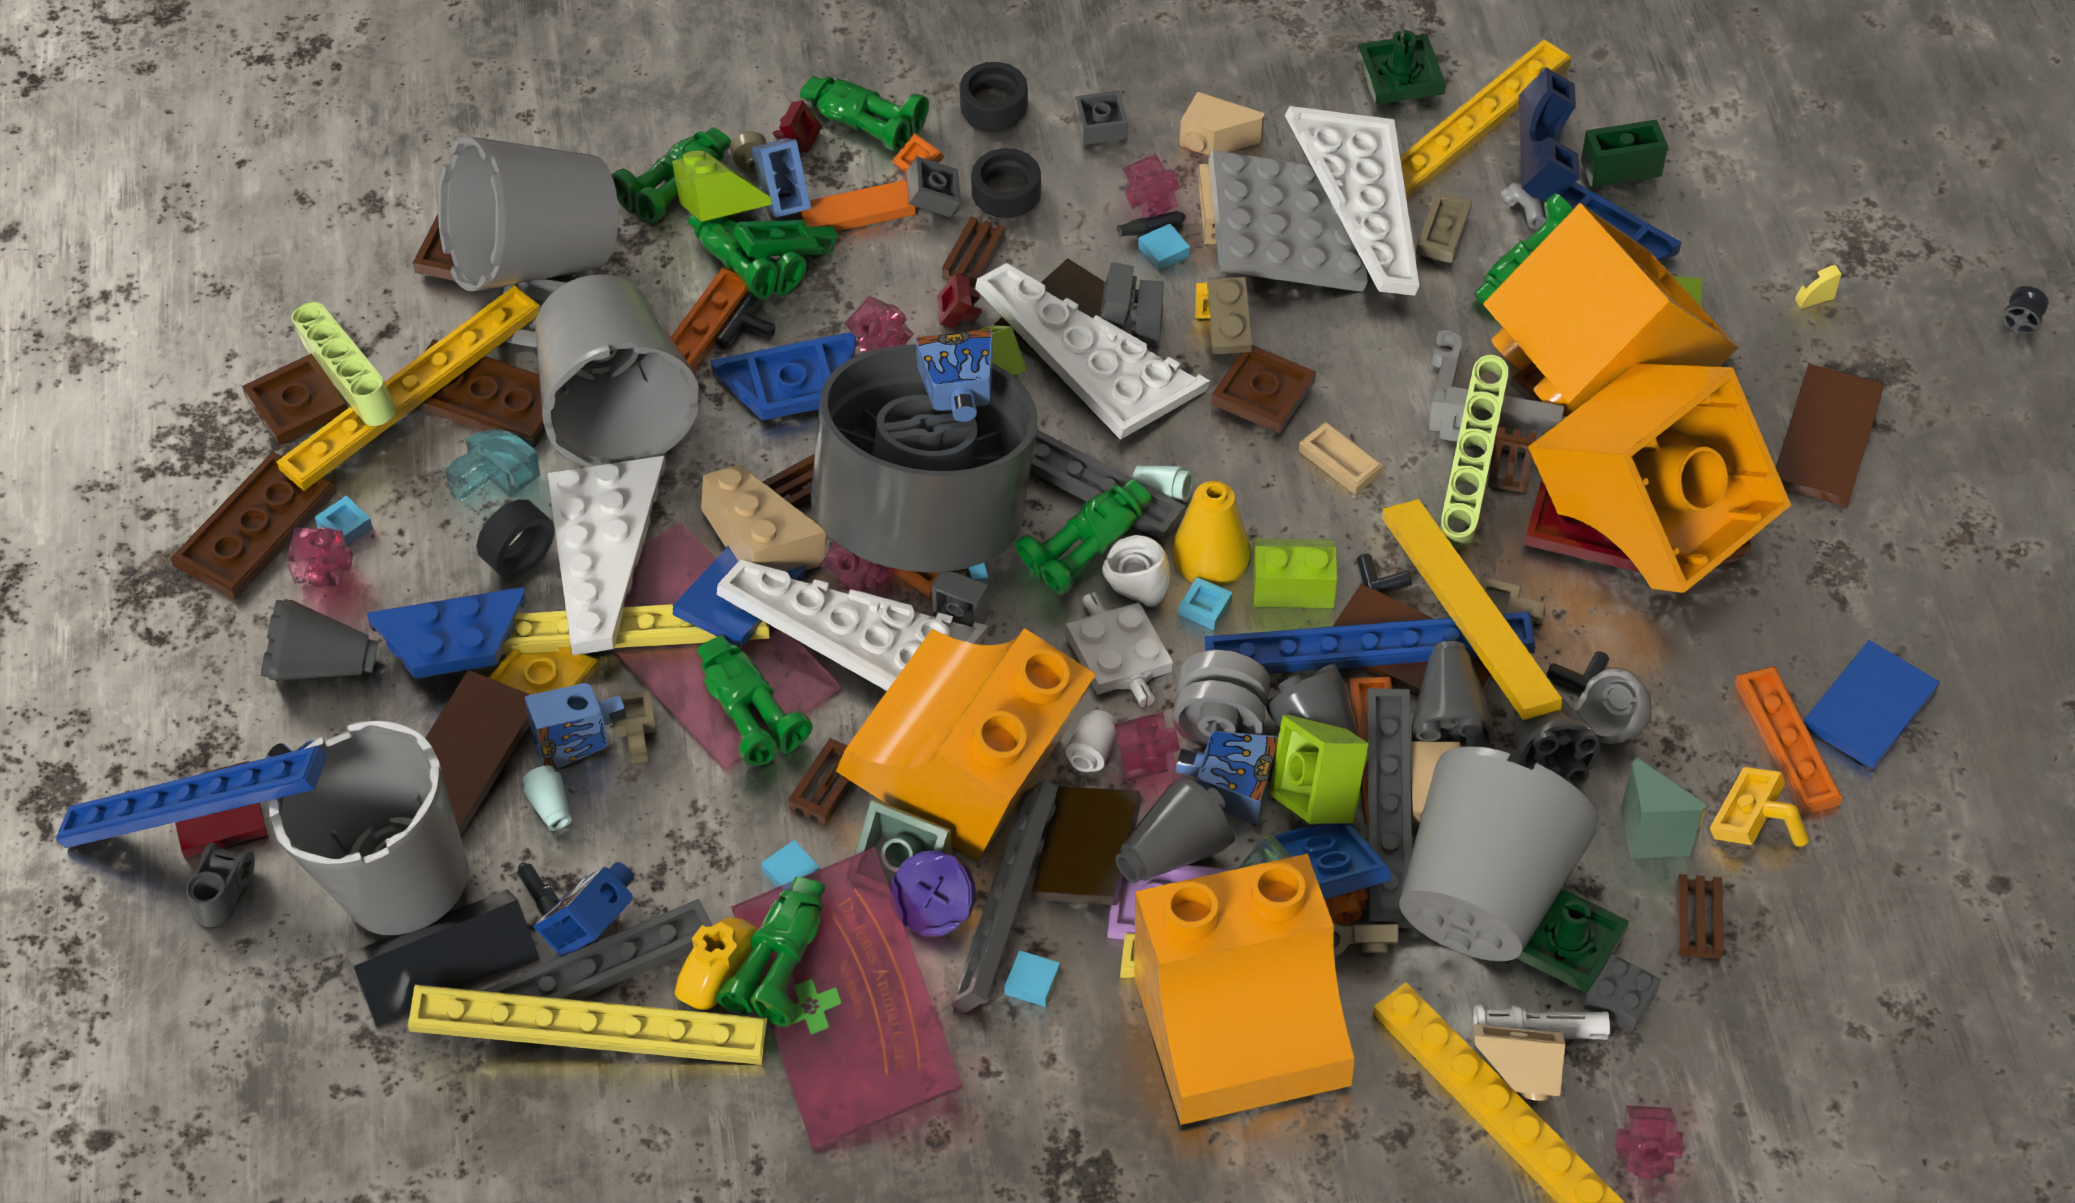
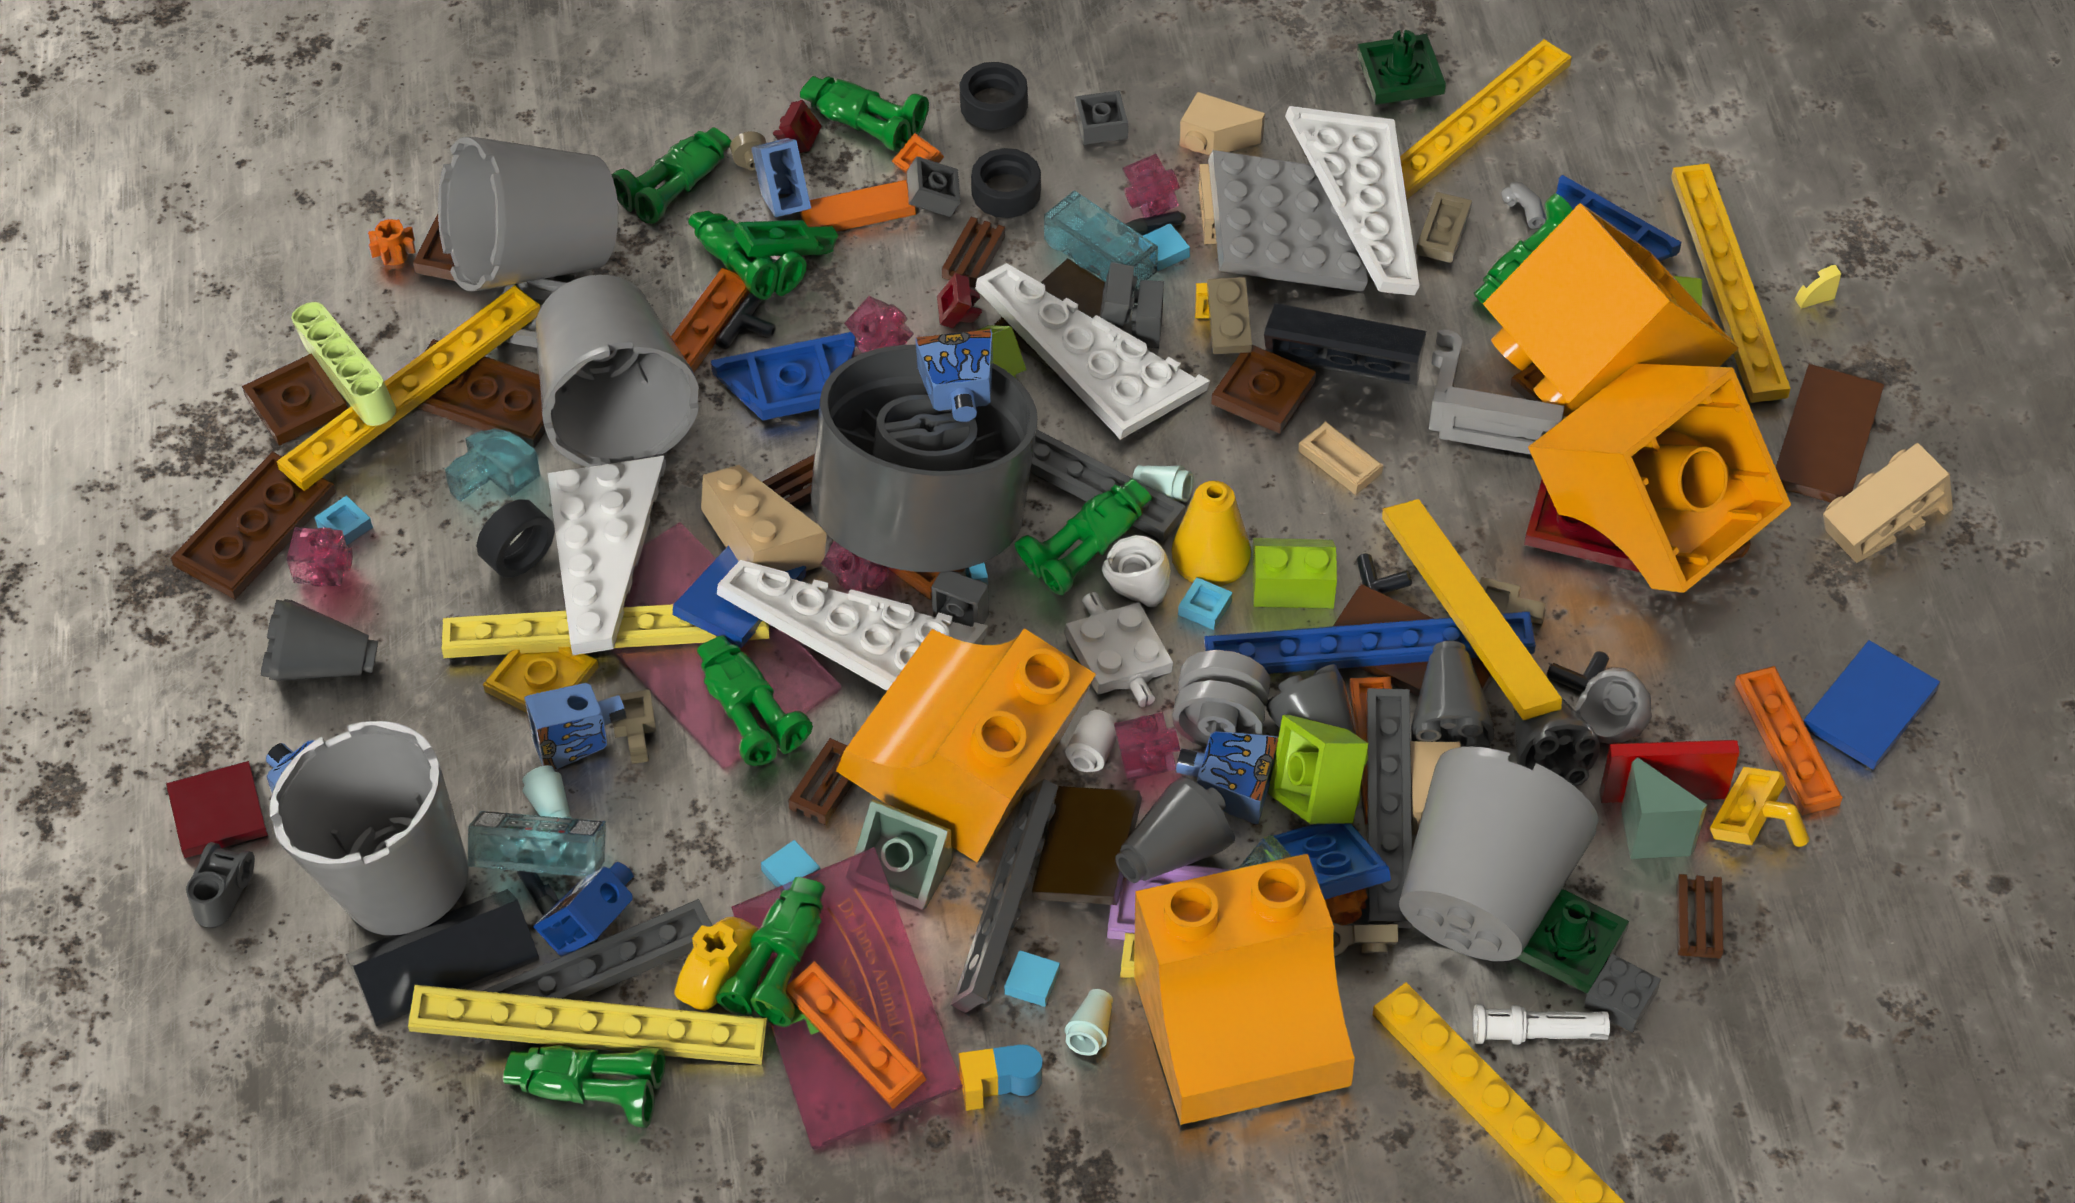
(192, 797): blue tile -> none
(391, 242): none -> orange gear
(450, 632): blue wing -> none
(476, 739): reddish brown tile -> none
(536, 843): none -> clear light blue brick
(568, 1072): none -> green piece
(714, 189): lime slope -> none
(854, 1035): none -> orange tile
(934, 893): dark purple tile -> none
(999, 1072): none -> leg
(1090, 1023): none -> light aqua cone
(1097, 238): none -> clear light blue brick
(1345, 343): none -> black slope
(1478, 433): yellowish green beam -> none
(1514, 441): reddish brown tile -> none
(1524, 1057): tan slope -> none
(1543, 111): dark blue arch -> none
(1624, 153): dark green brick -> none
(1649, 1141): clear pink brick -> none
(1696, 766): none -> red tile
(1730, 283): none -> yellow plate
(1889, 502): none -> tan wedge
(2025, 310): black wheel -> none

